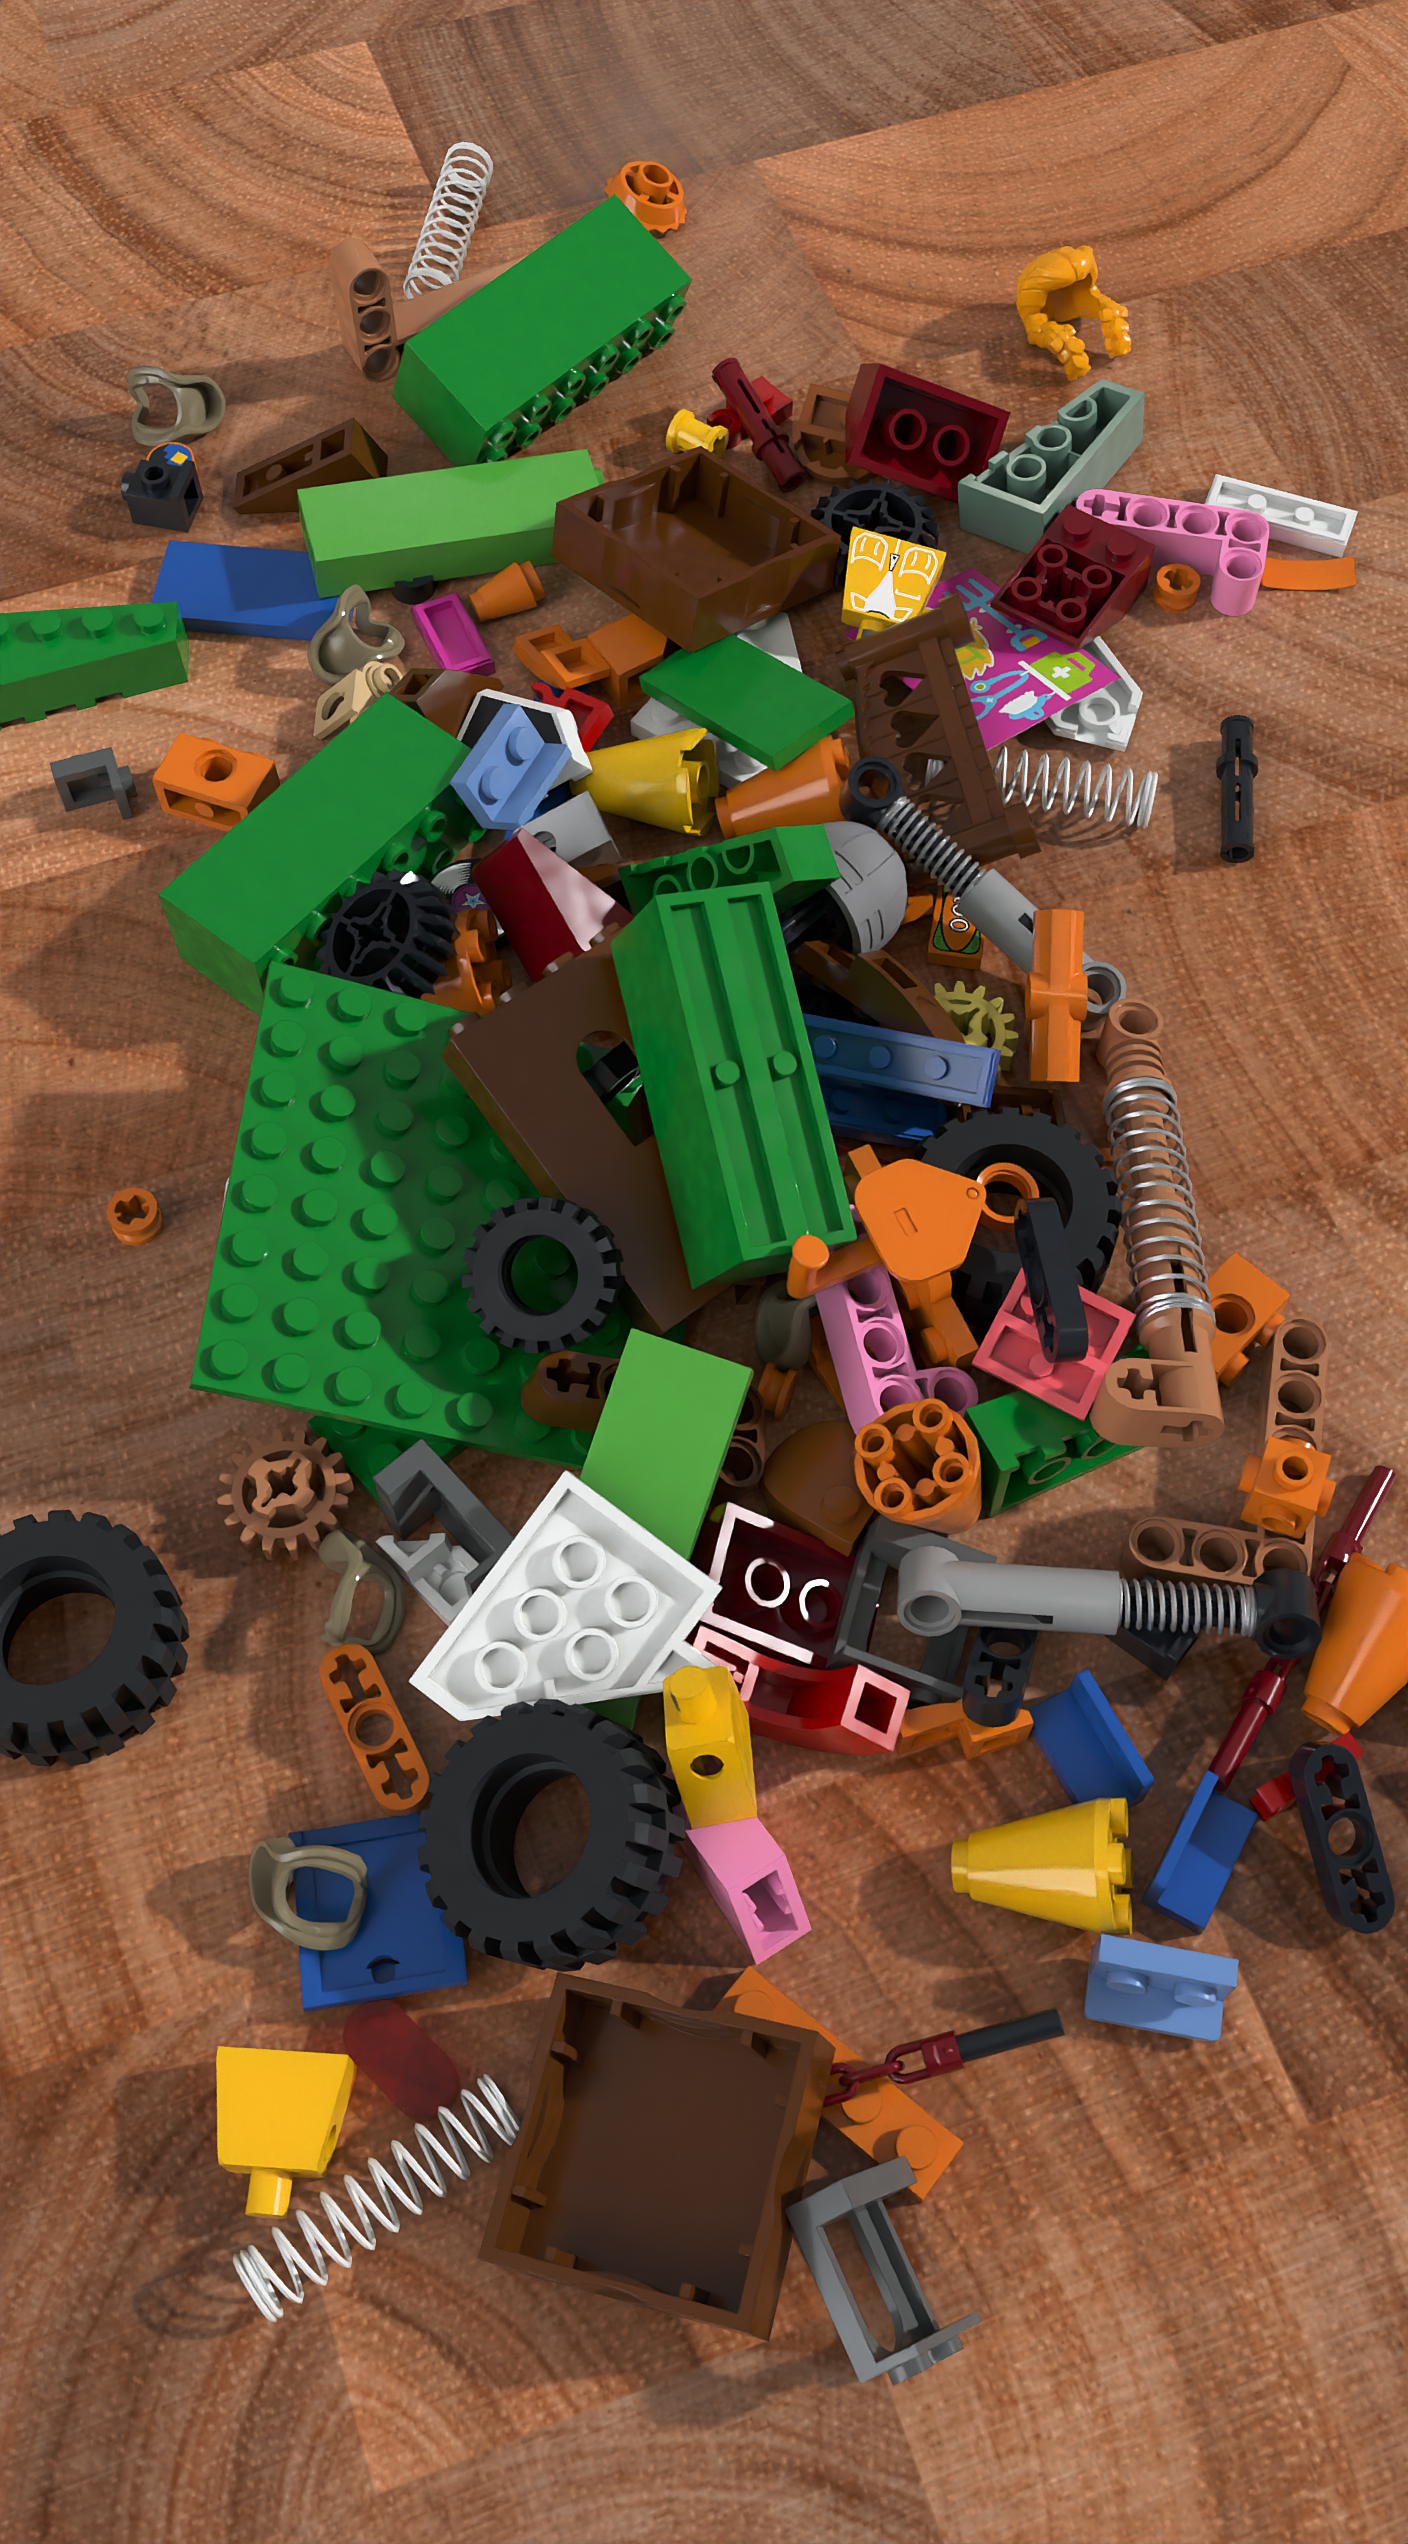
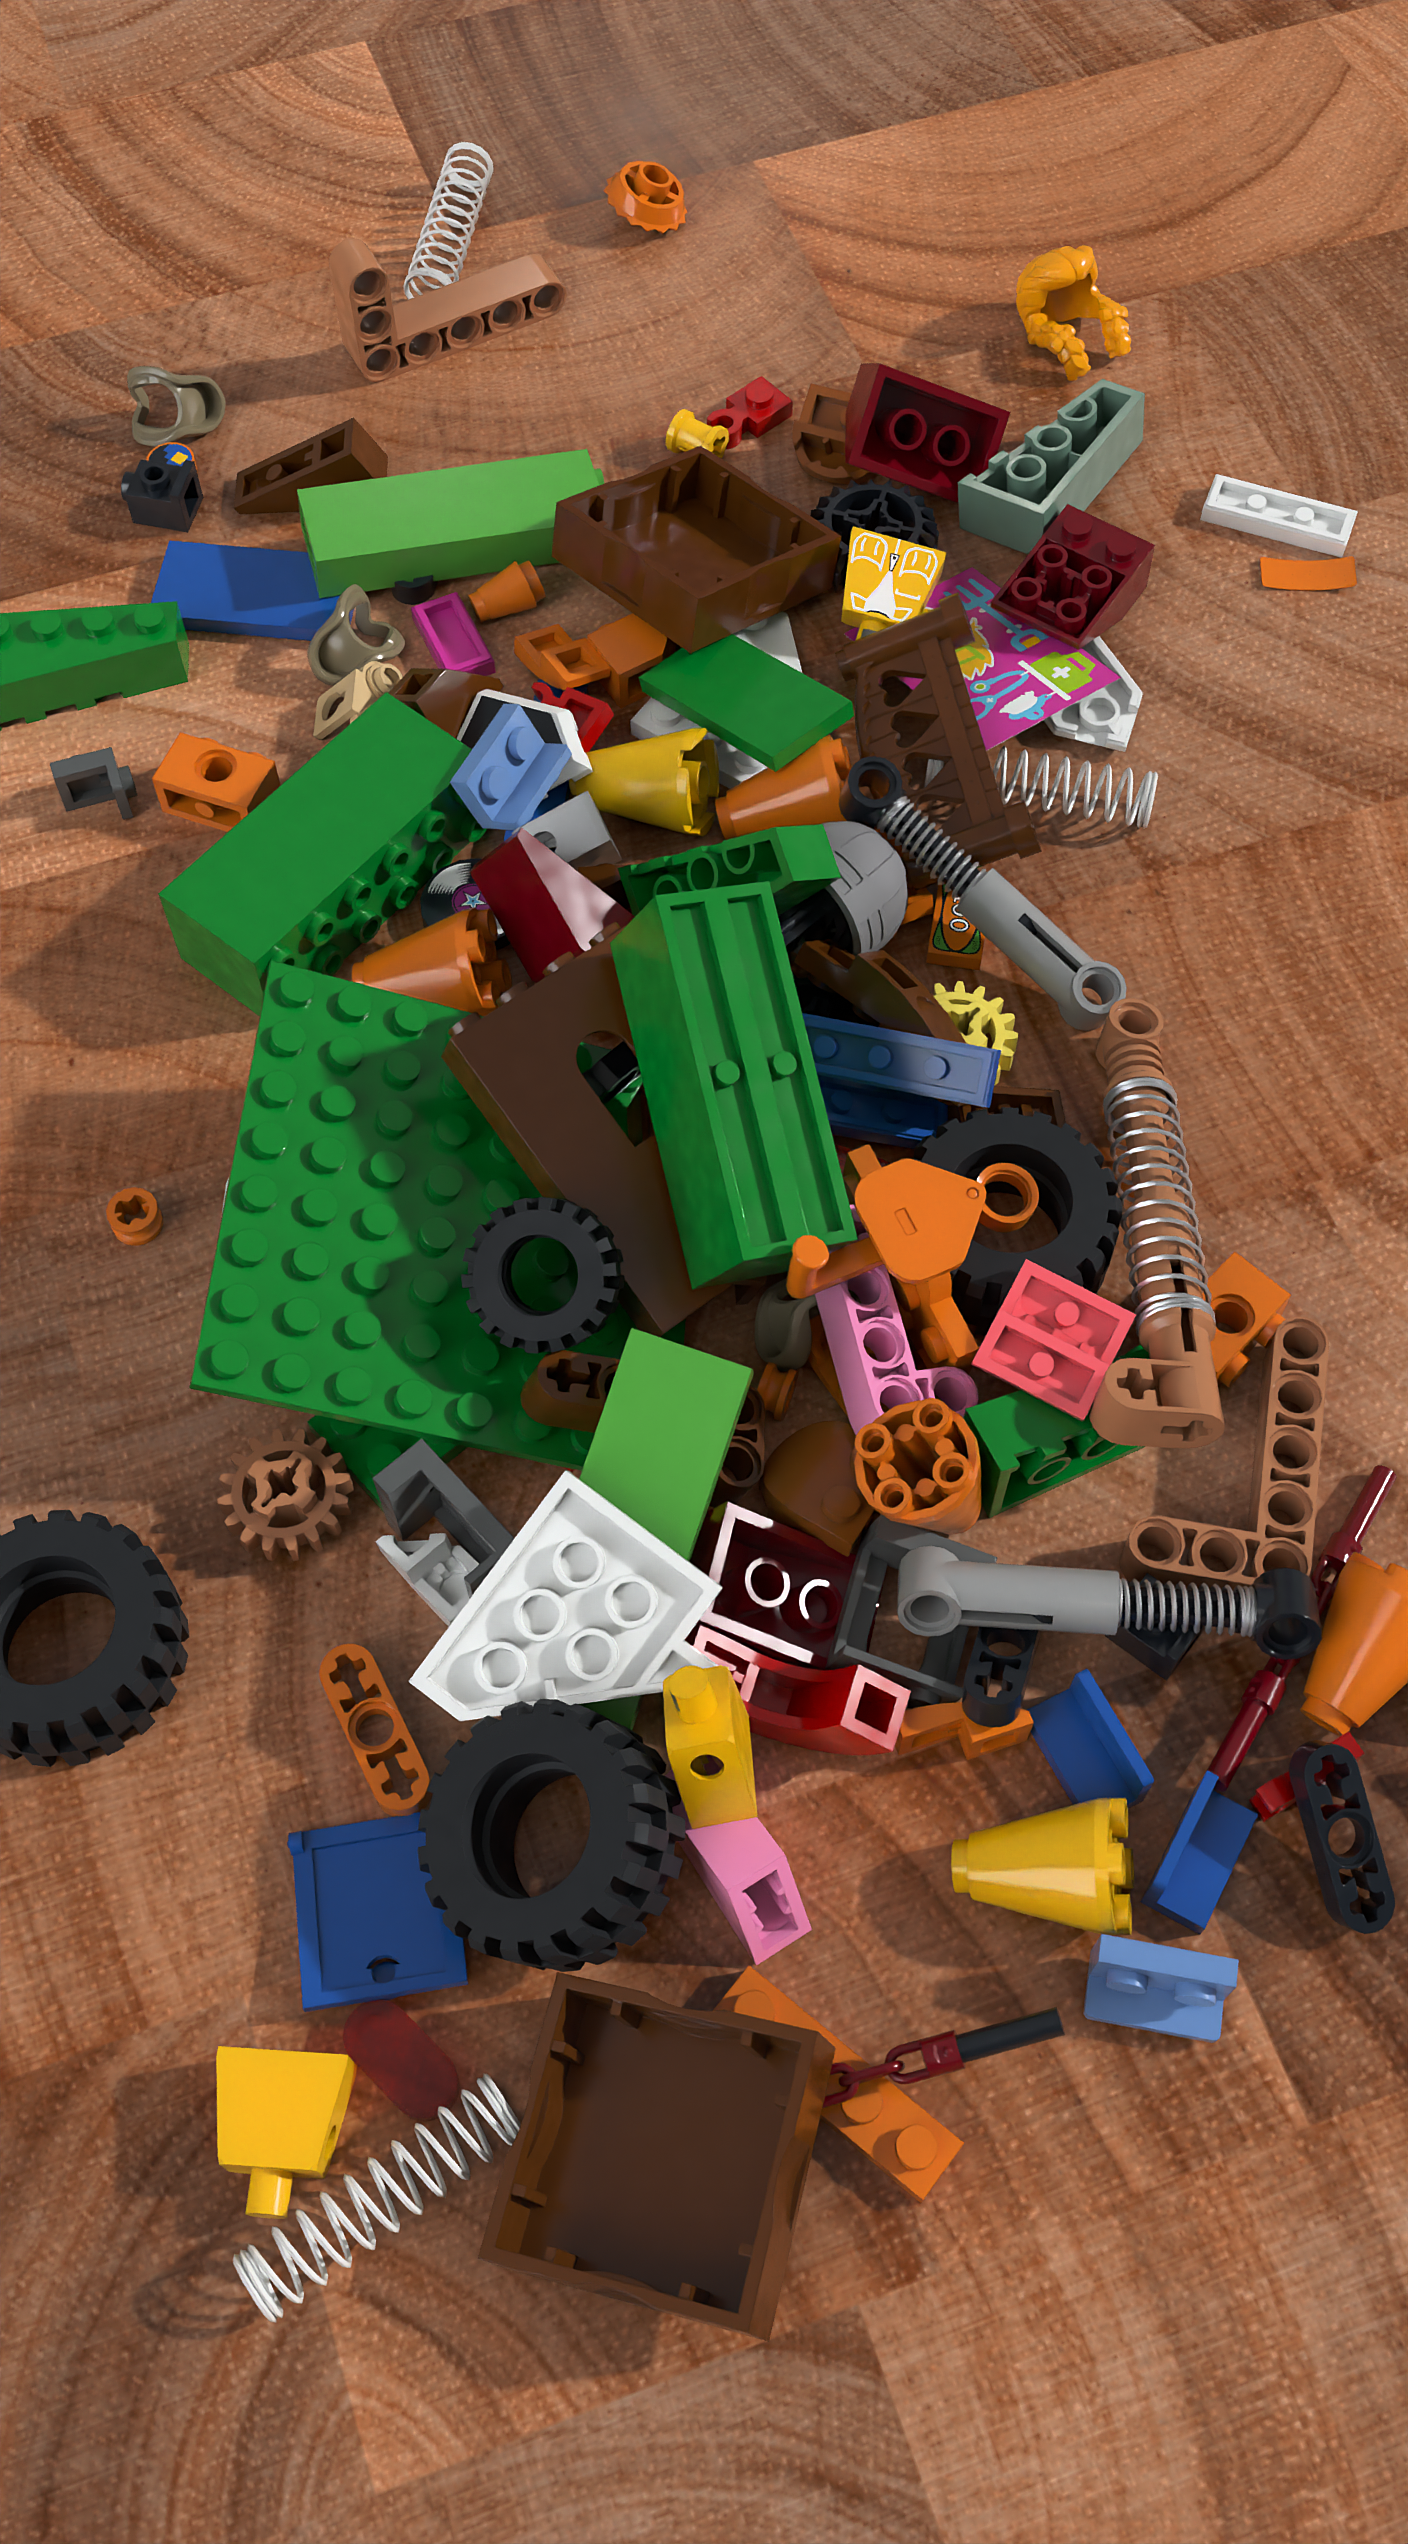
(271, 1881): dark tan piece -> none
(358, 1561): dark tan piece -> none
(391, 935): black gear -> none
(541, 337): green brick -> none
(768, 440): dark red pin -> none
(917, 2333): dark grey panel -> none
(1051, 1280): black beam -> none
(1055, 997): orange piece -> none
(1172, 599): orange bush -> none
(1203, 536): bright pink beam -> none
(1237, 742): black pin -> none
(1286, 1486): orange brick -> none

